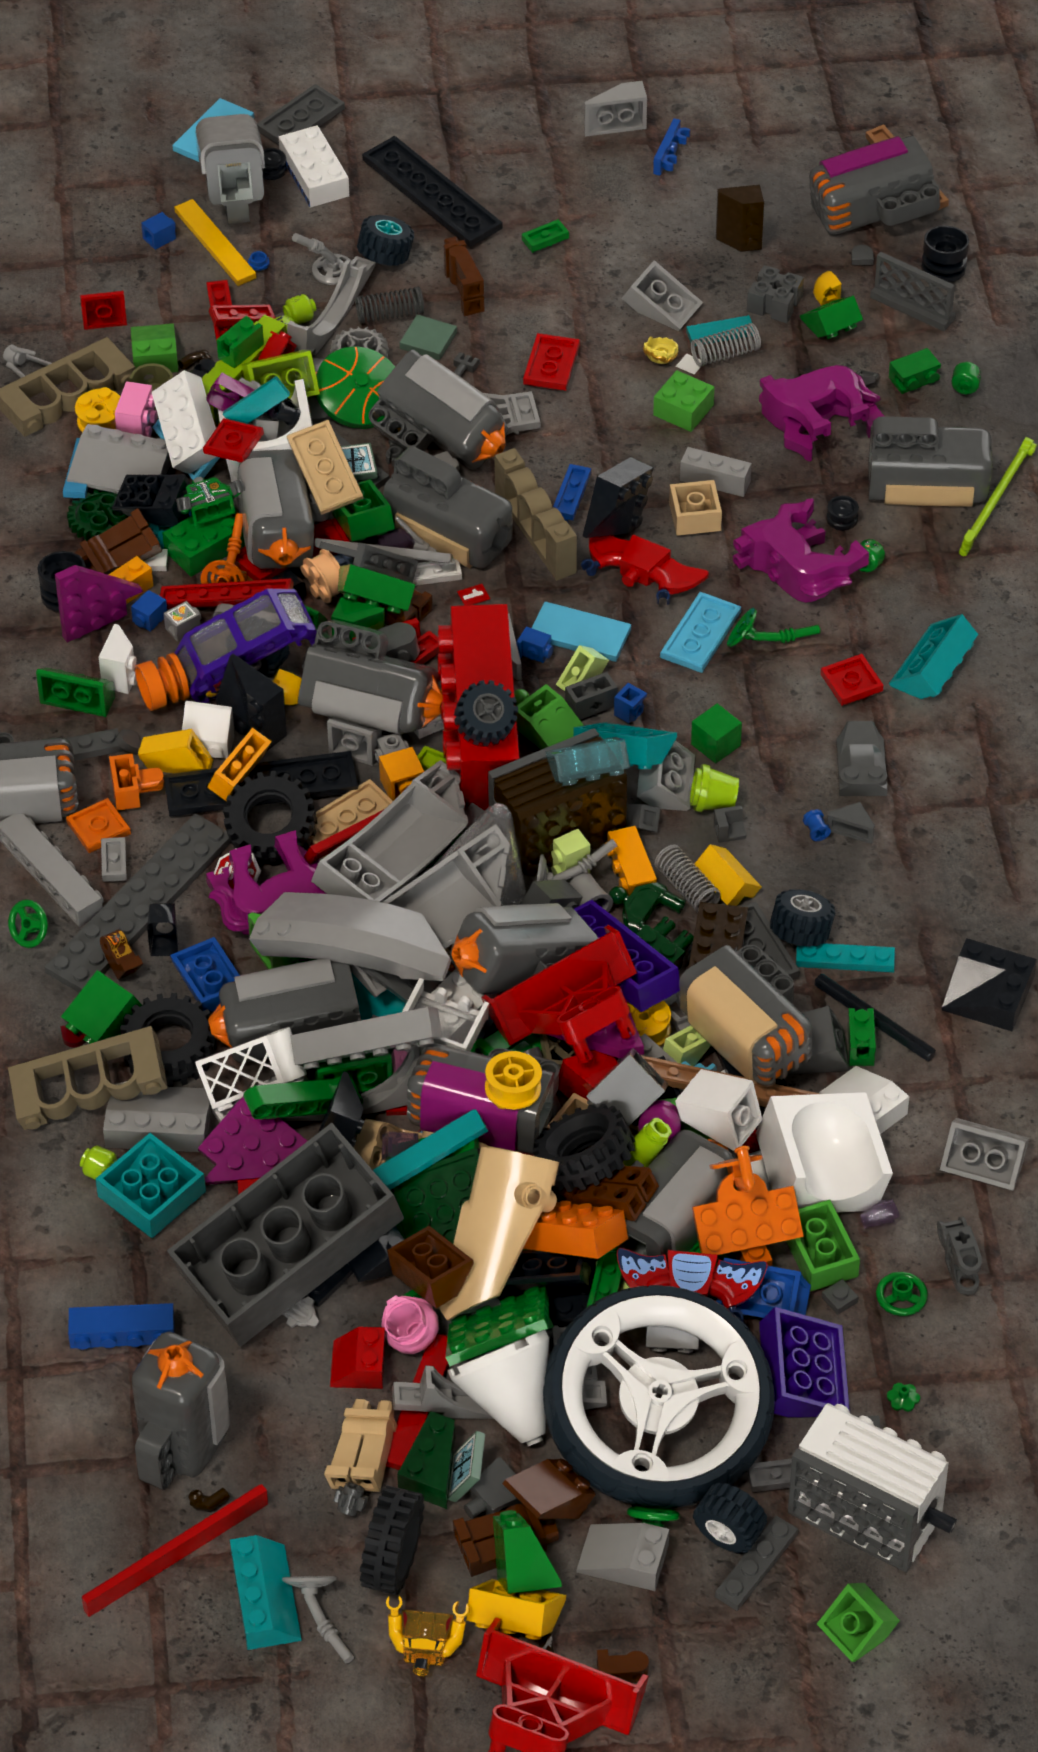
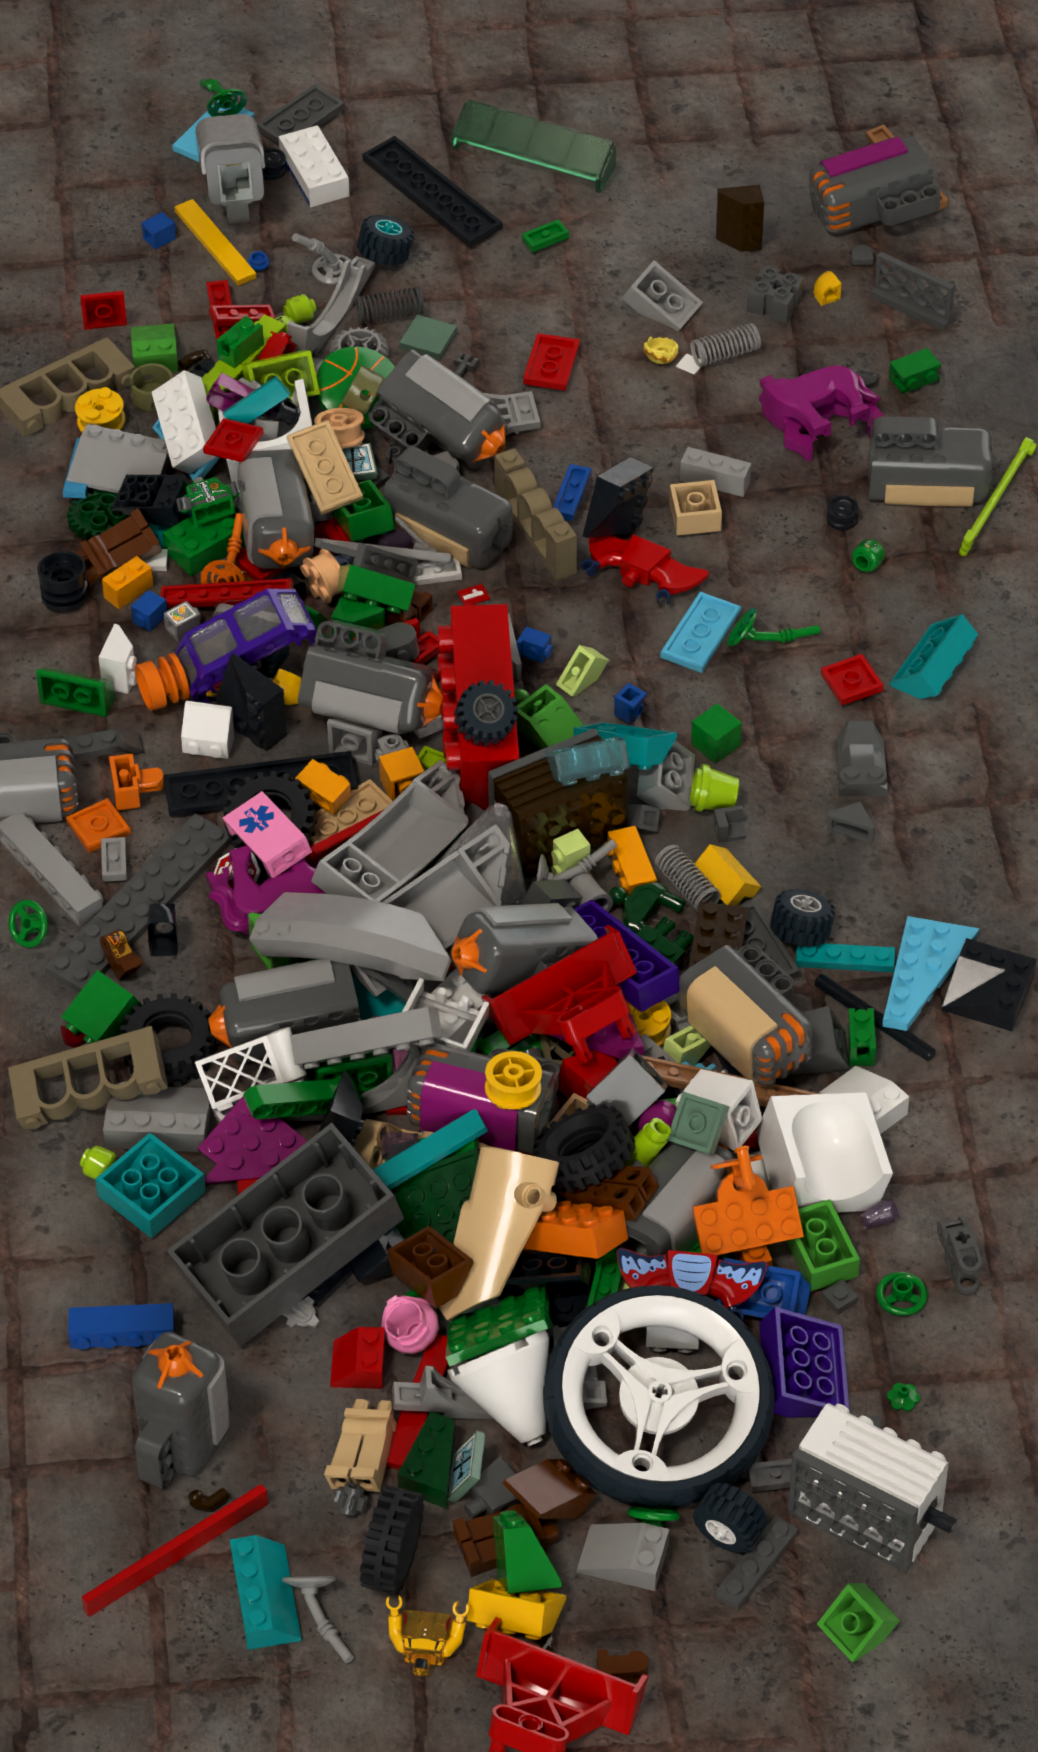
(17, 356): light grey plant -> none
(90, 600): magenta wing -> none
(136, 409): bright pink brick -> none
(175, 752): yellow slope -> none
(205, 971): blue slope -> none
(224, 97): none -> green dish
(239, 764): light orange brick -> none
(268, 834): none -> bright pink panel
(325, 786): none -> light orange brick
(345, 424): none -> light nougat wheel
(364, 380): none -> olive piece
(465, 275): reddish brown hips -> none
(535, 142): none -> clear green piece
(575, 628): medium azure tile -> none
(591, 695): dark grey brick -> none
(617, 110): light grey slope -> none
(665, 156): blue plate -> none
(683, 401): bright green brick -> none
(698, 1123): none -> sand green tile
(710, 328): teal tile -> none
(787, 557): magenta piece -> none
(816, 824): blue bush -> none
(833, 317): green slope -> none
(923, 964): none -> medium azure wing
(945, 252): black wheel -> none
(966, 378): green head -> none
(984, 1153): light grey slope -> none

